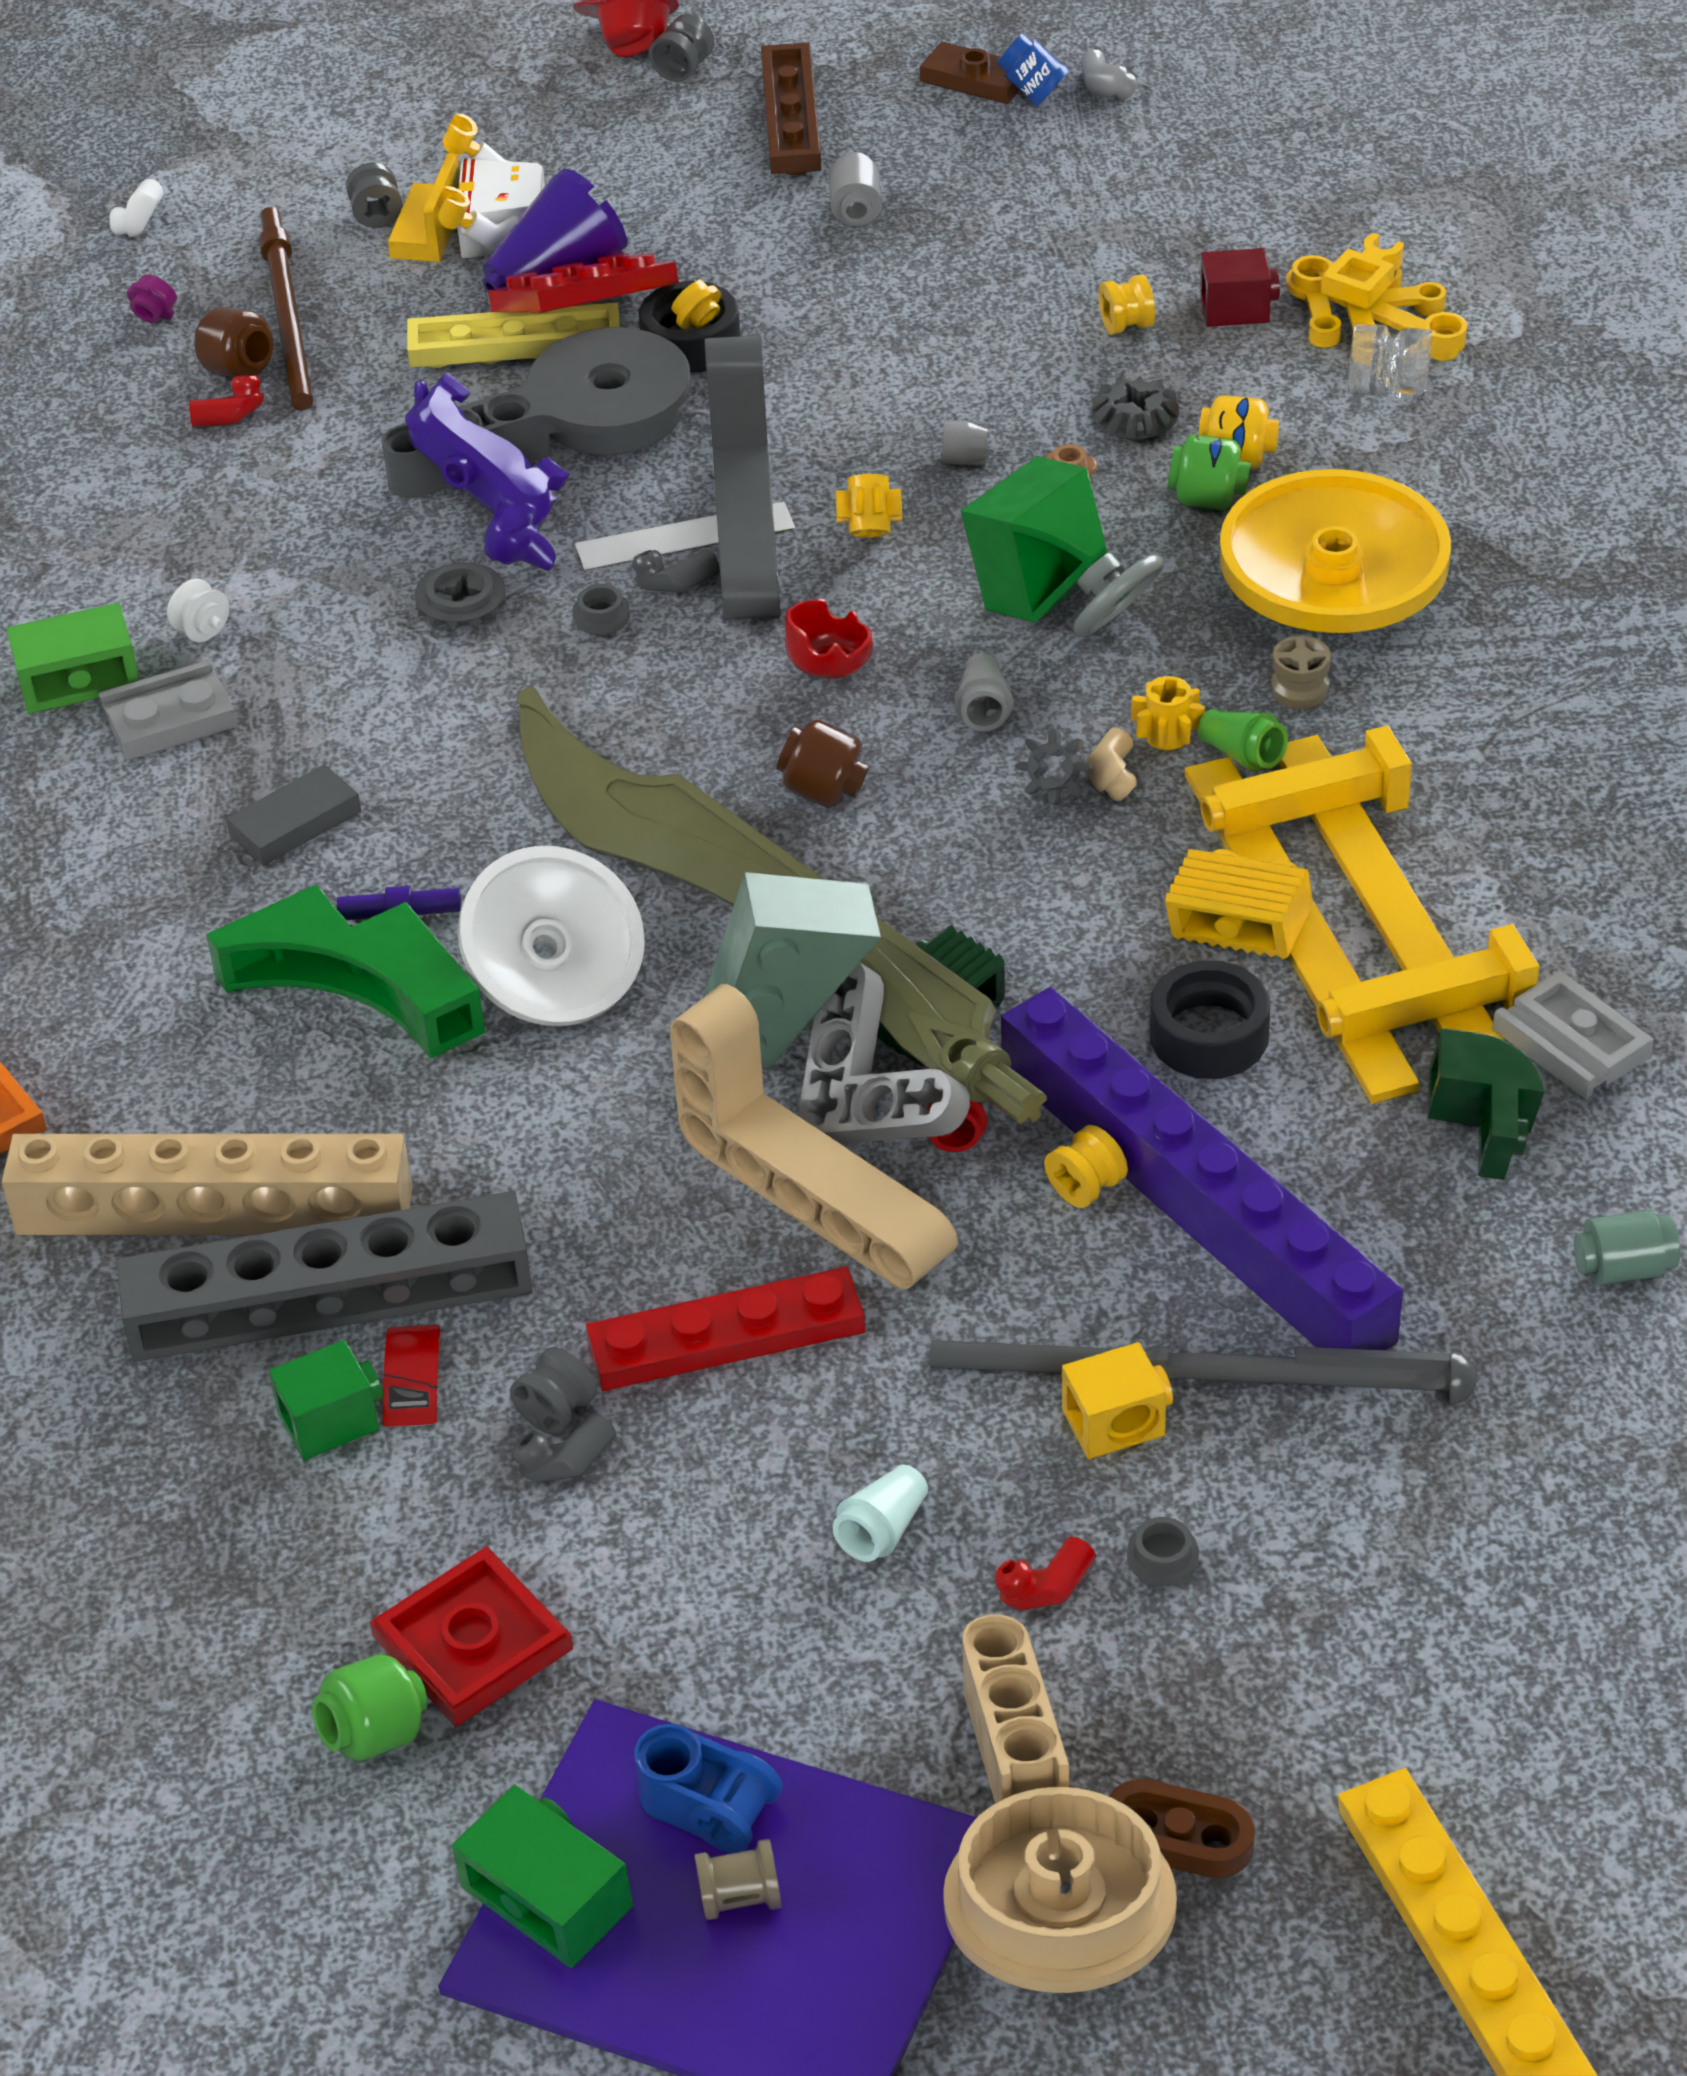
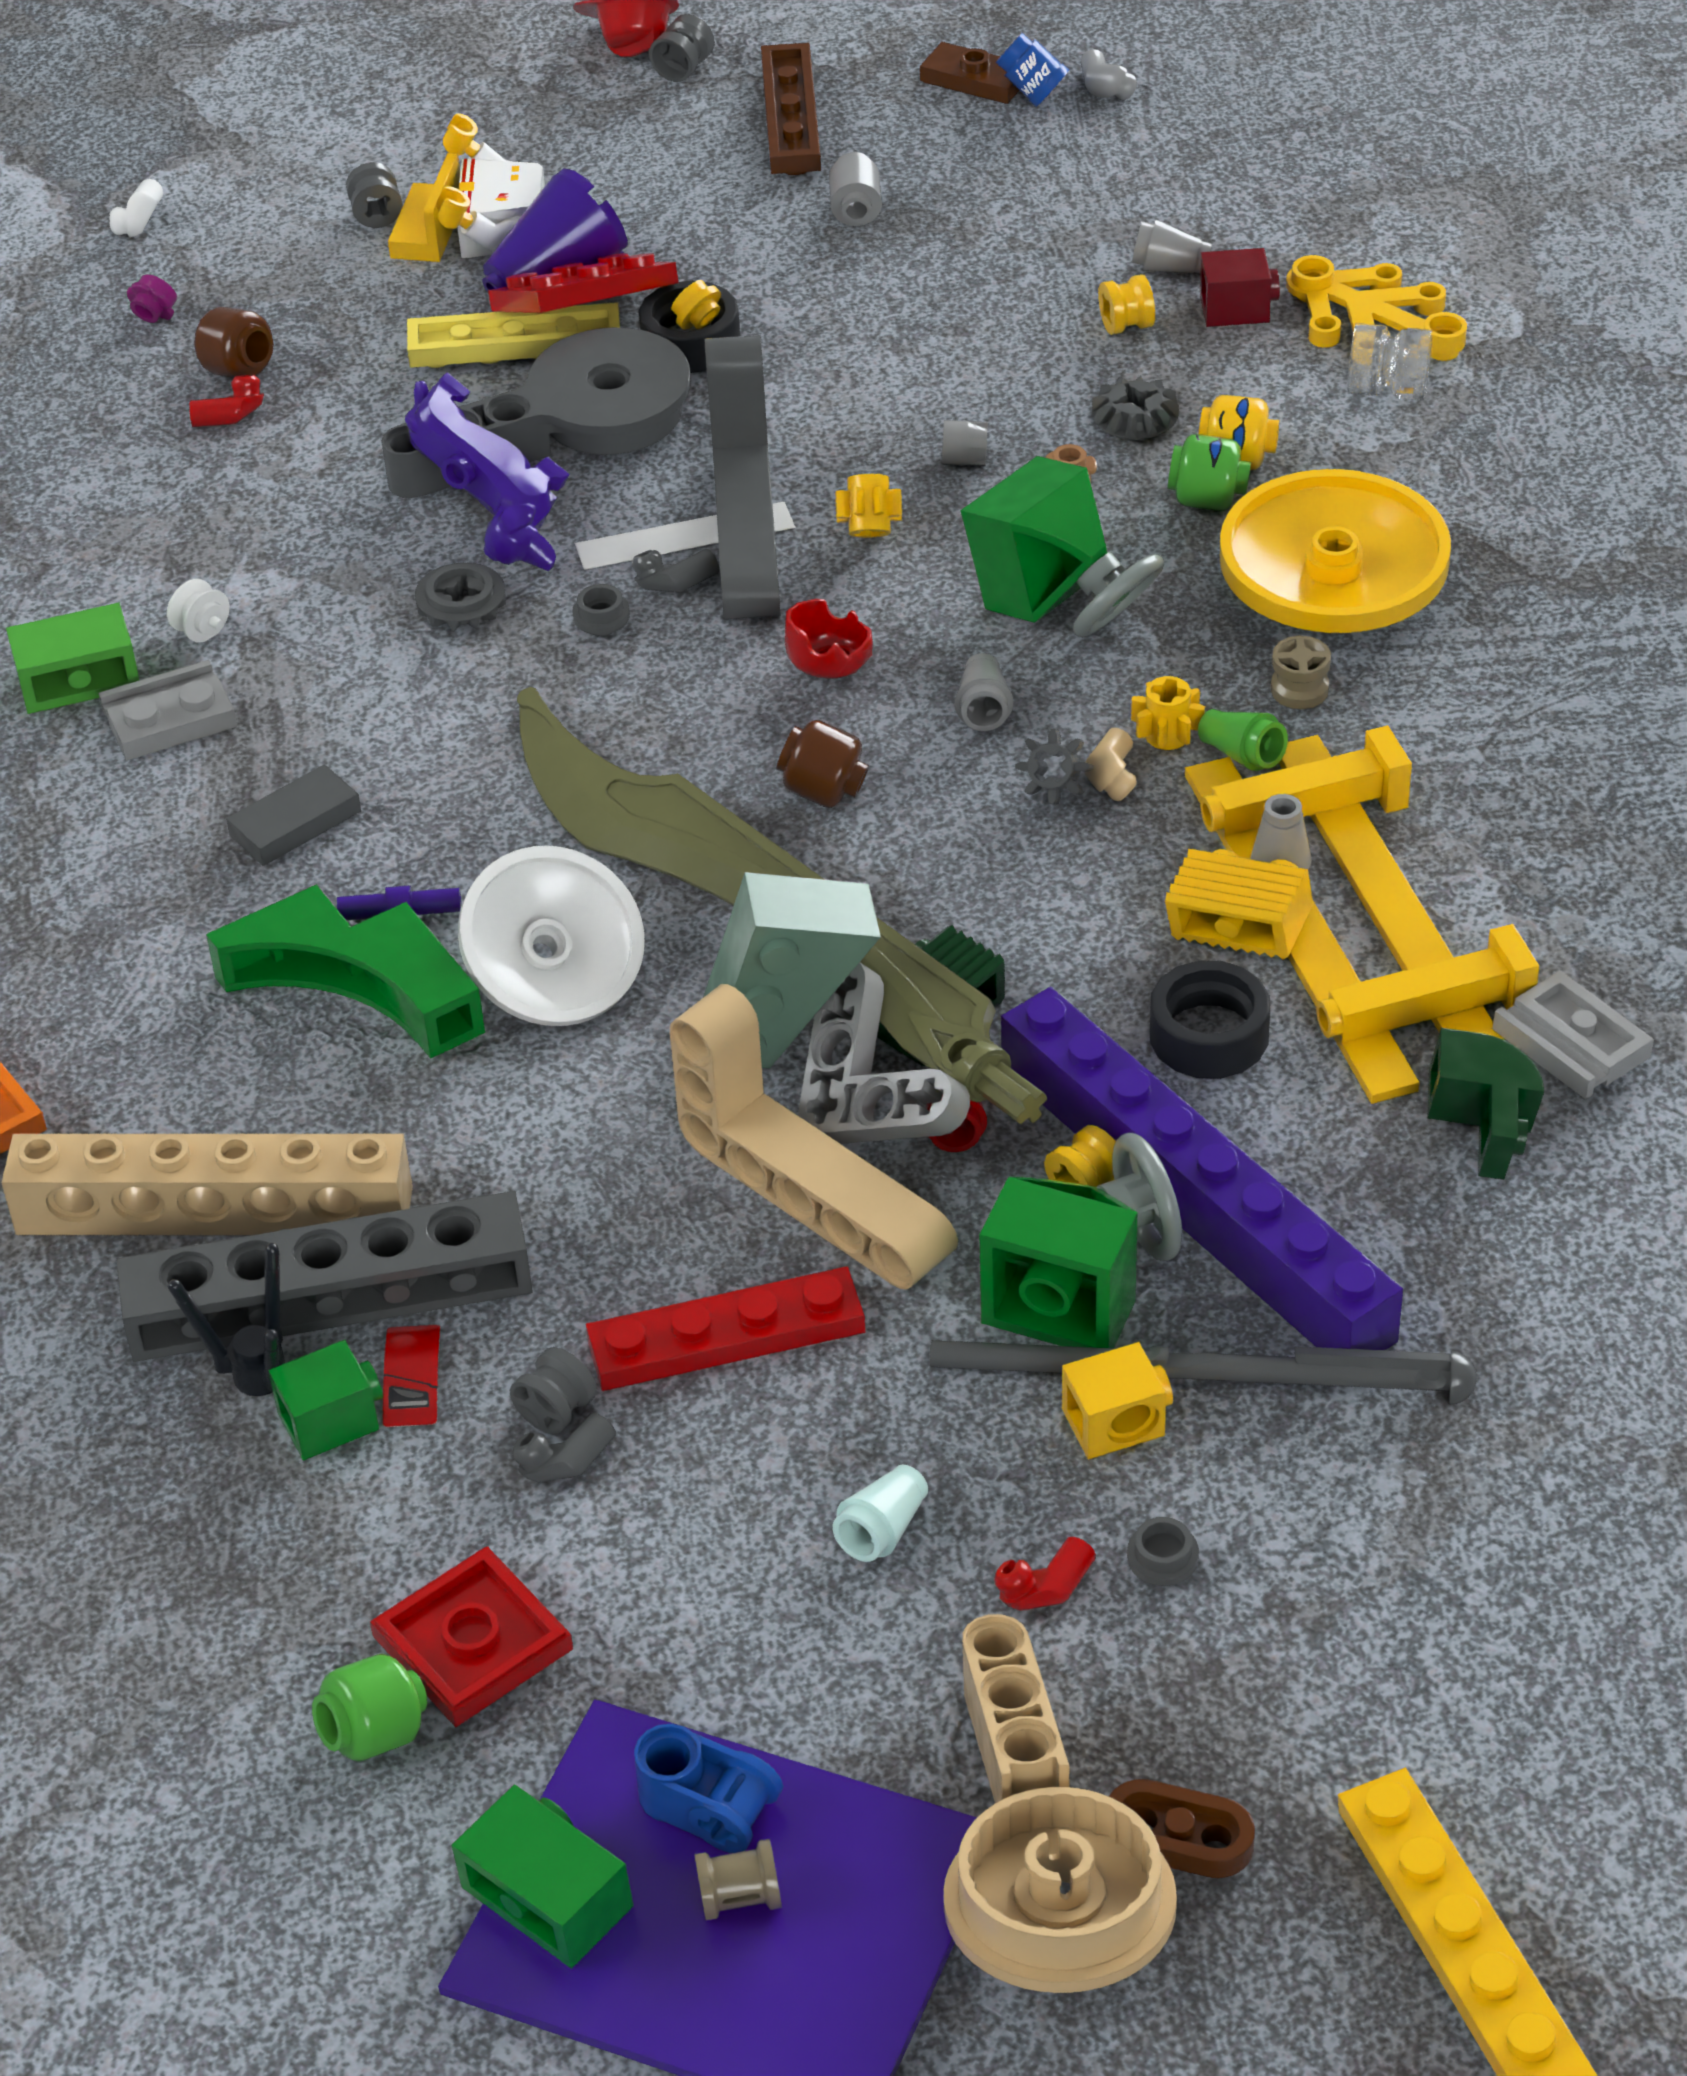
(254, 1347): none -> black plant
(276, 250): reddish brown bar -> none
(1066, 1253): none -> green piece
(1168, 249): none -> light grey cone
(1282, 832): none -> light grey cone
(1363, 276): yellow plate -> none
(1627, 1247): sand green brick -> none

